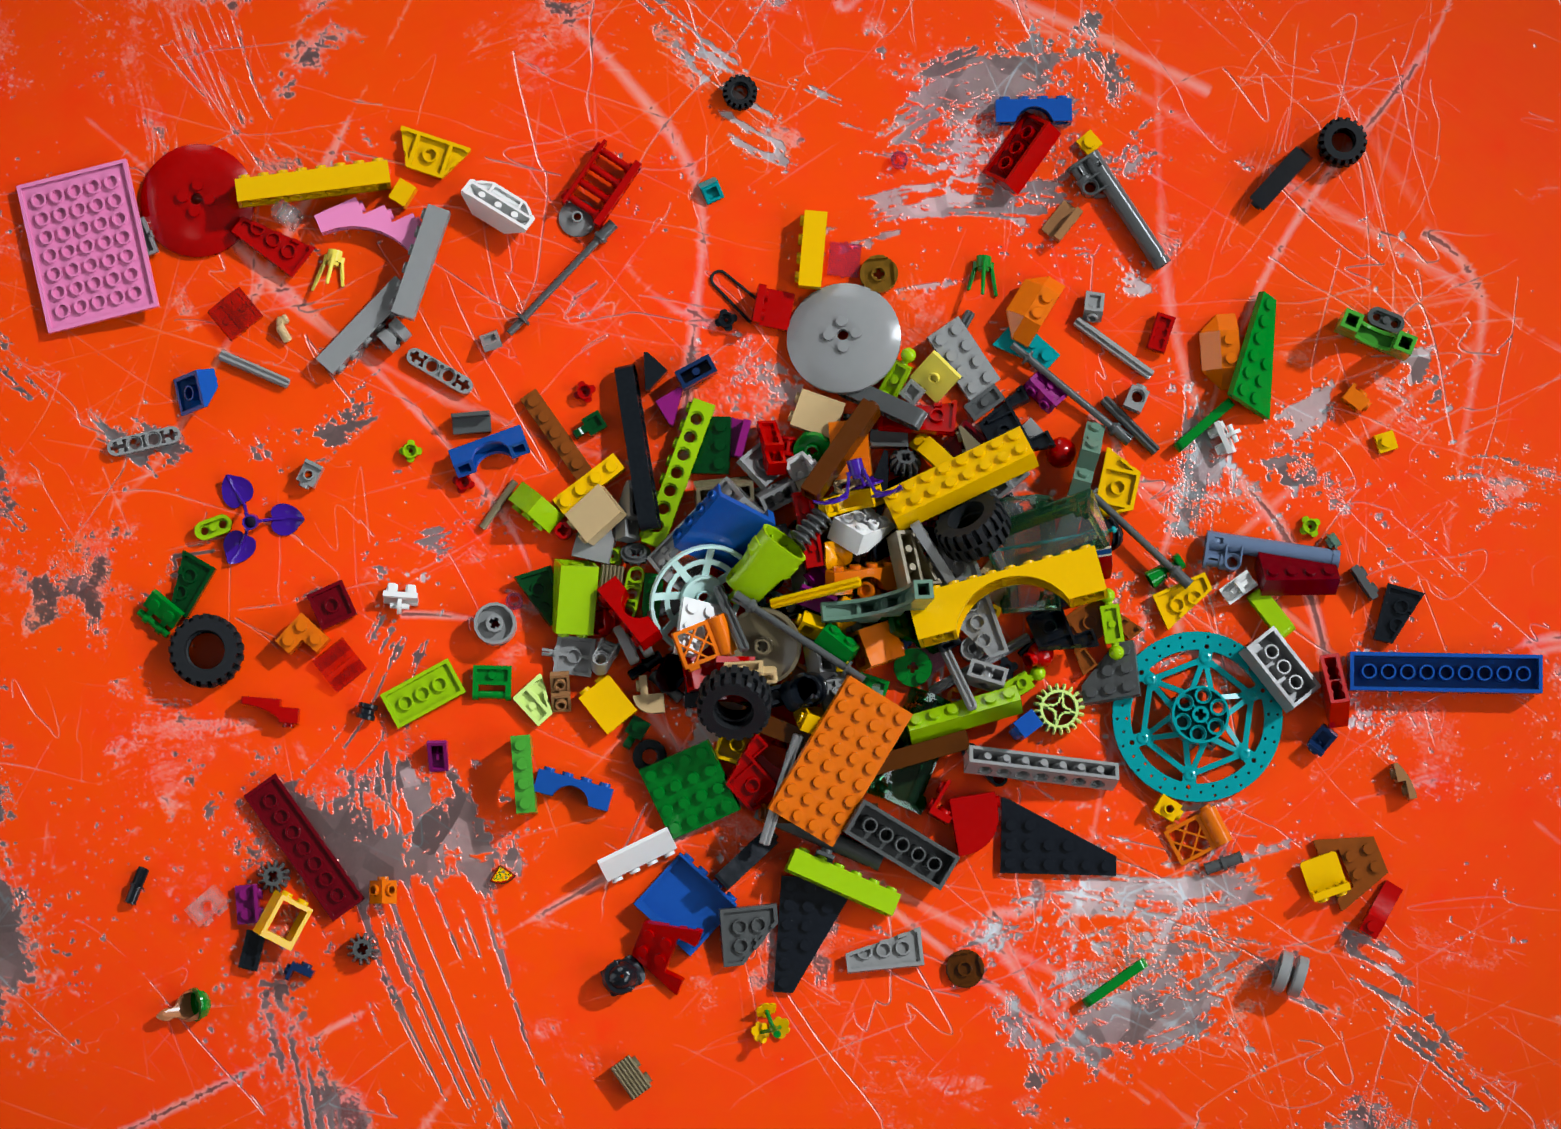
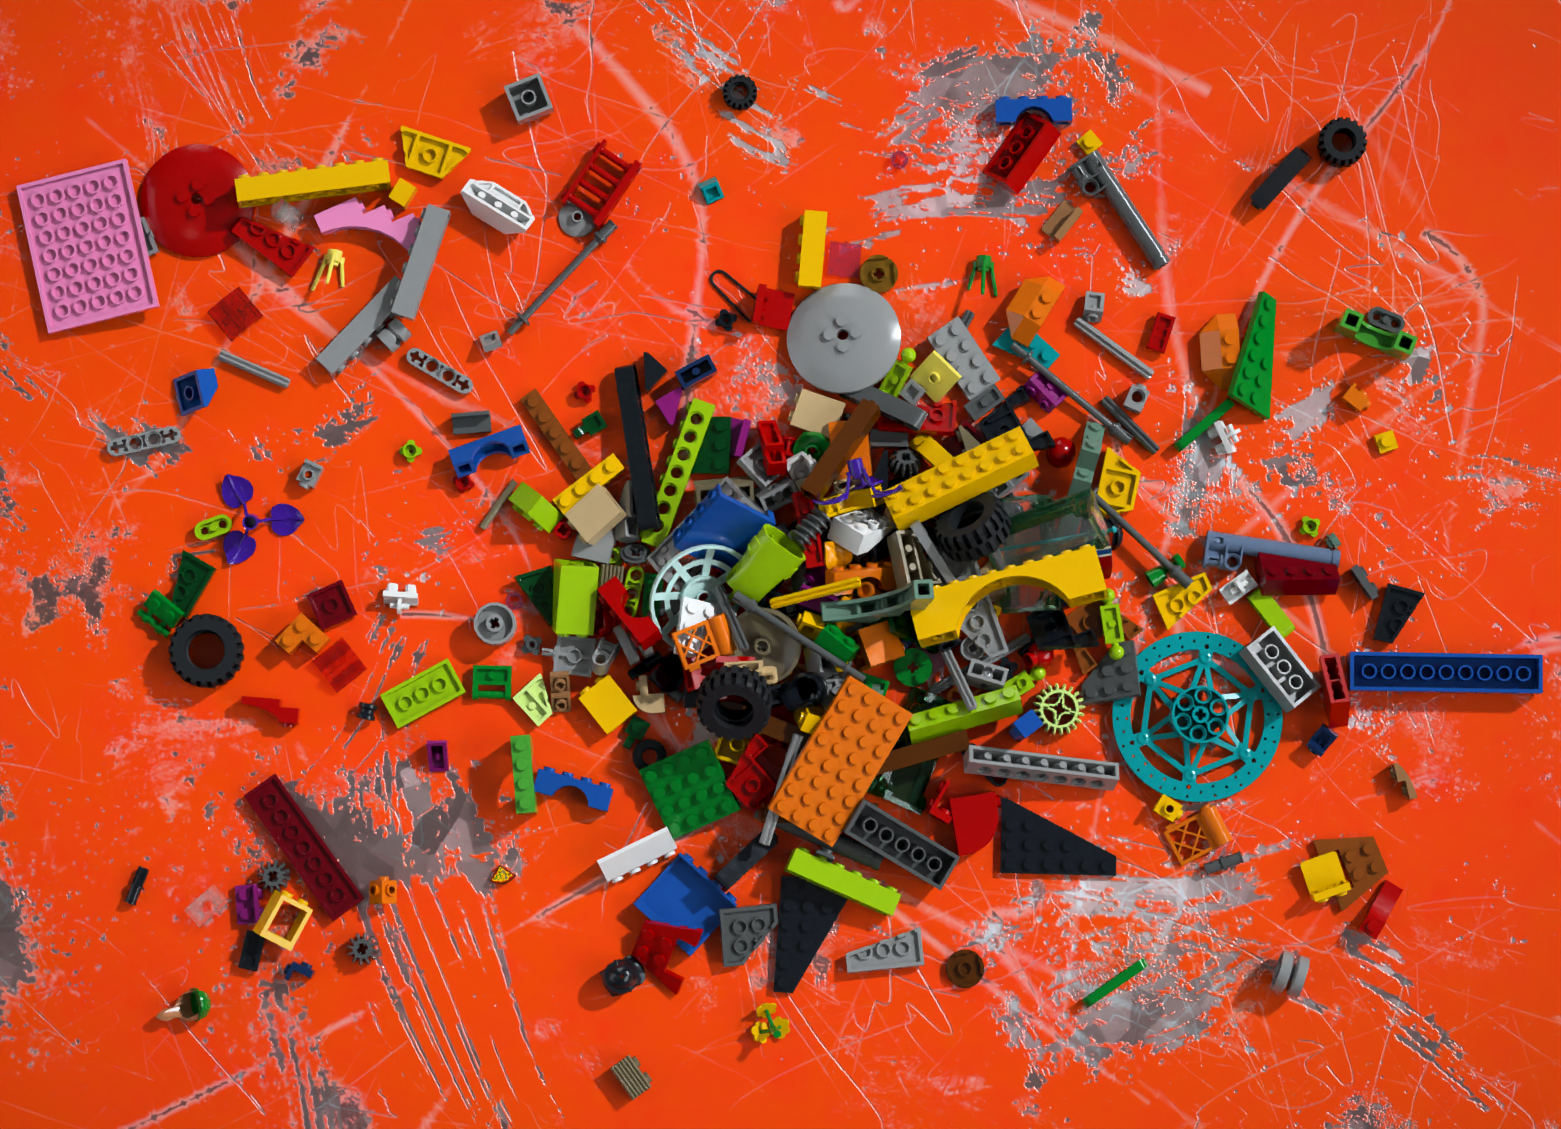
(281, 321): tan arm -> none
(527, 641): none -> dark grey plate
(529, 99): none -> light grey brick

